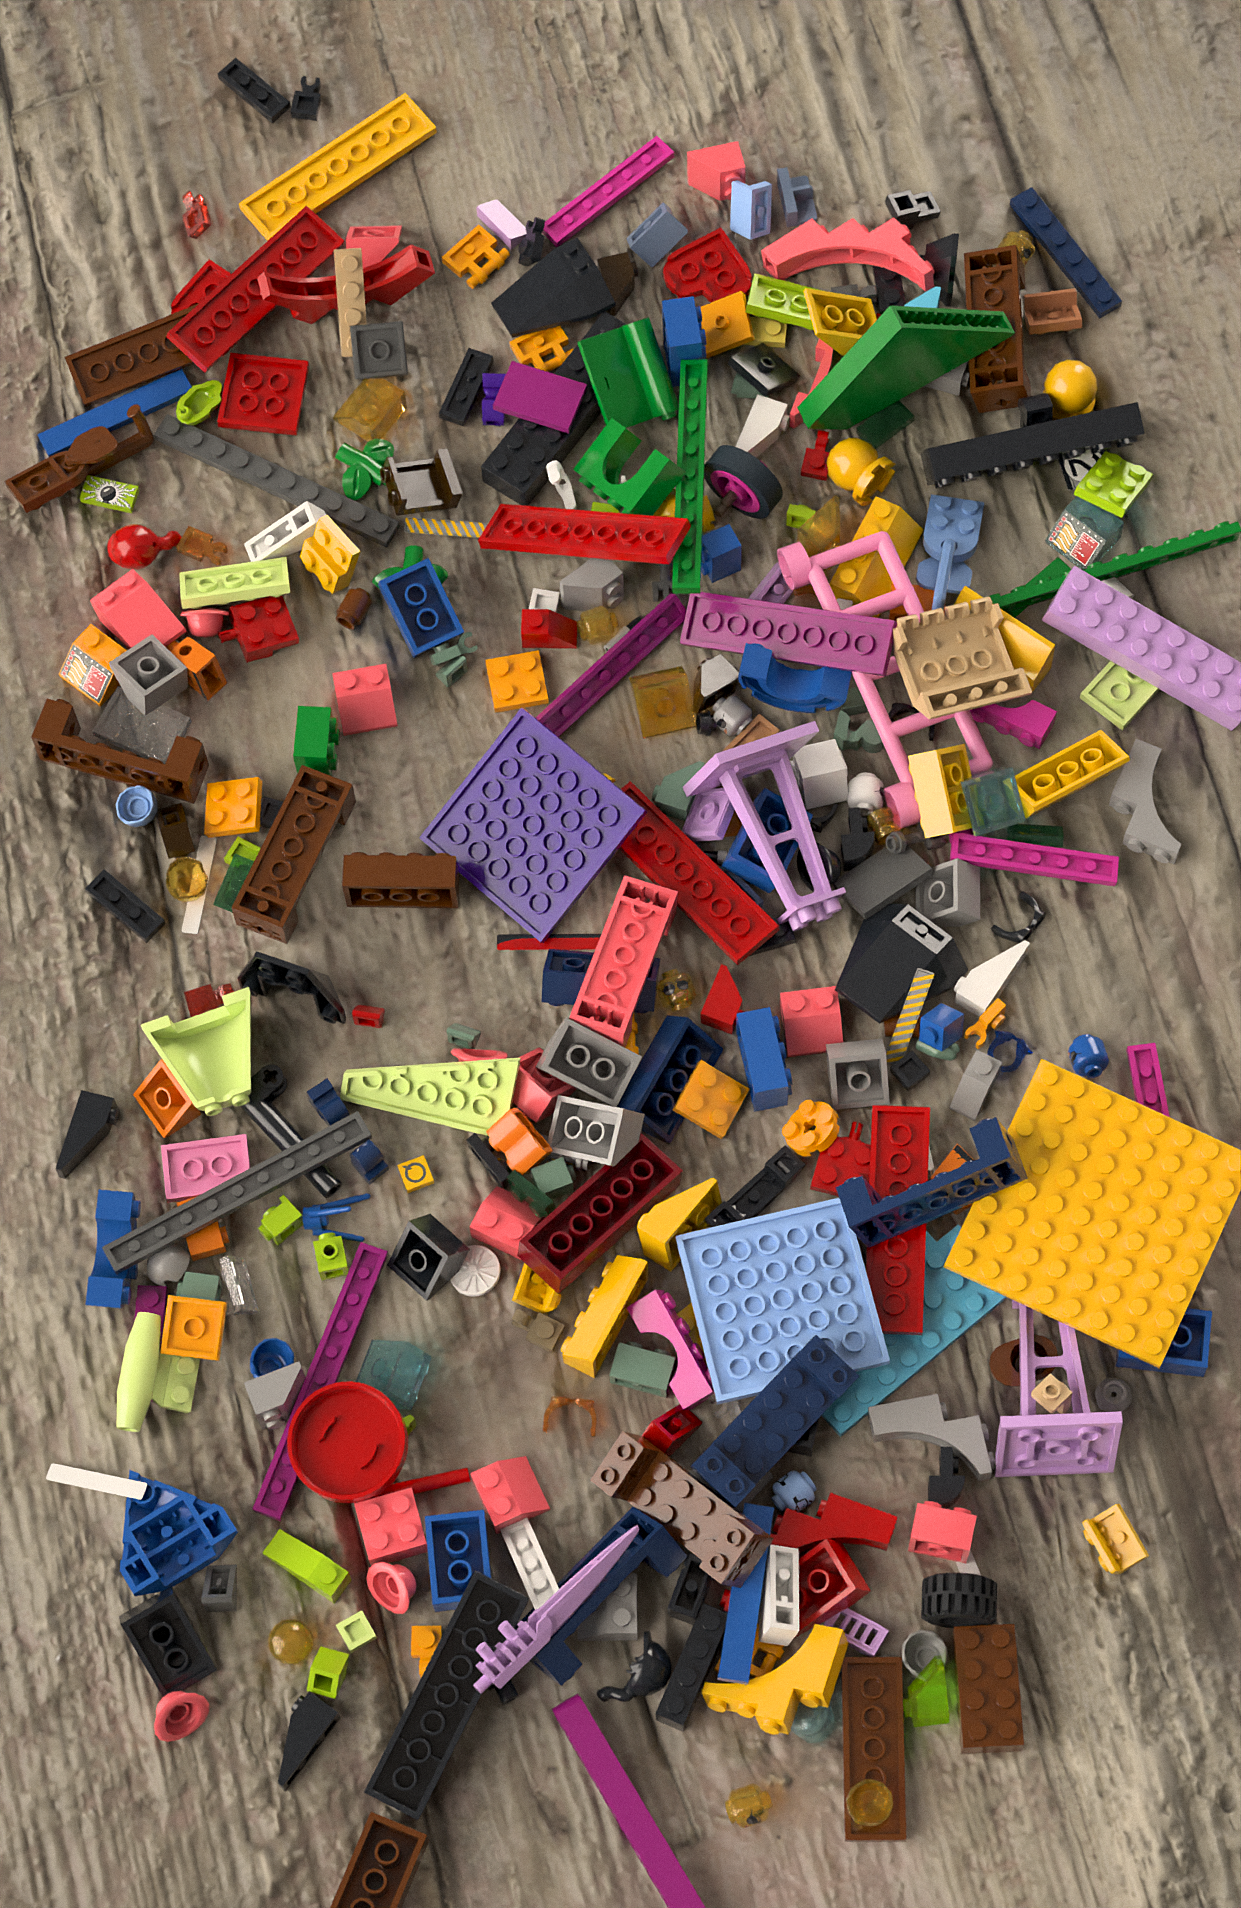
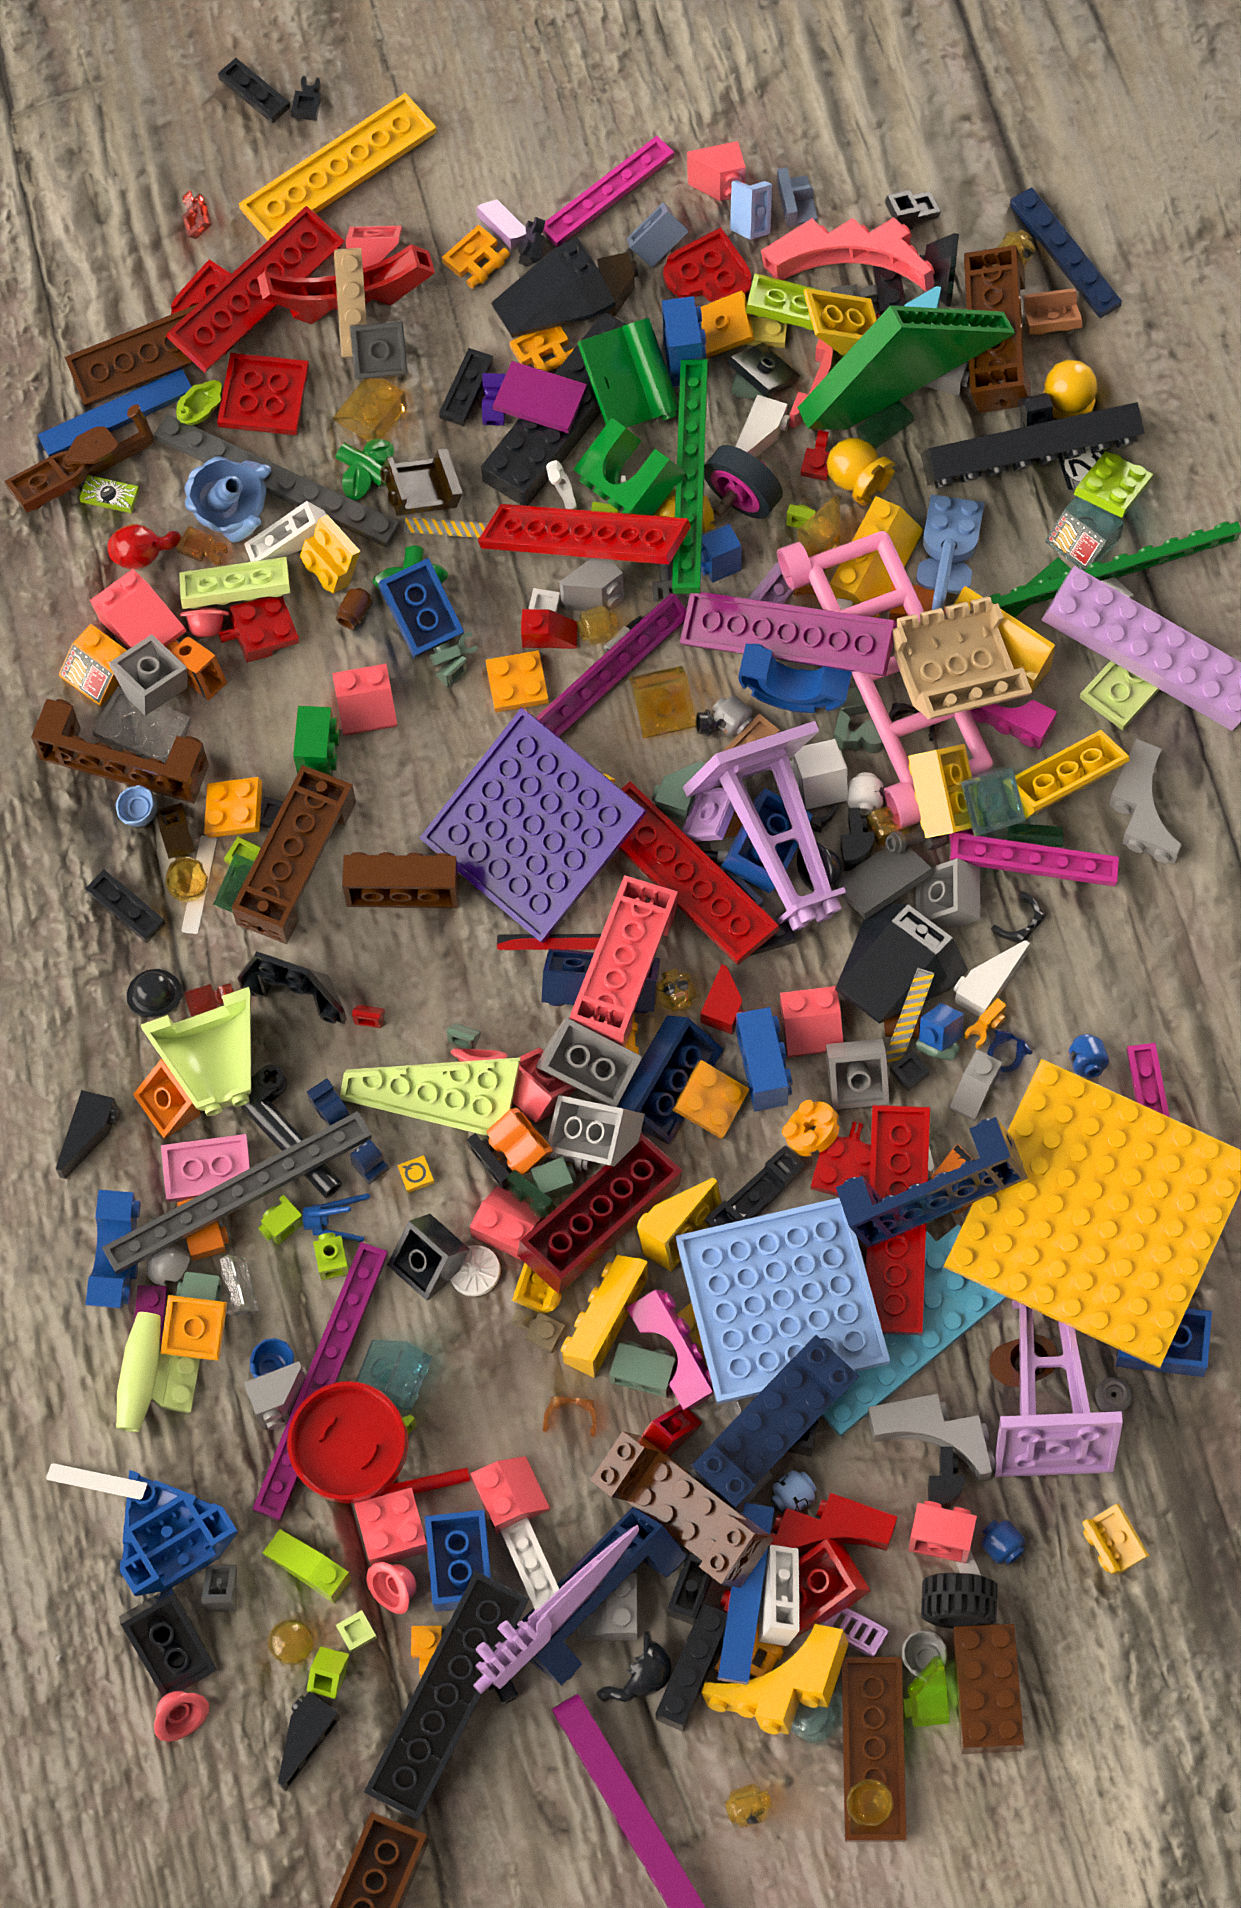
(154, 993): none -> black hat
(228, 496): none -> medium blue piece
(713, 681): slope -> none
(1003, 1542): none -> blue head
(1052, 1395): tan bracket -> none

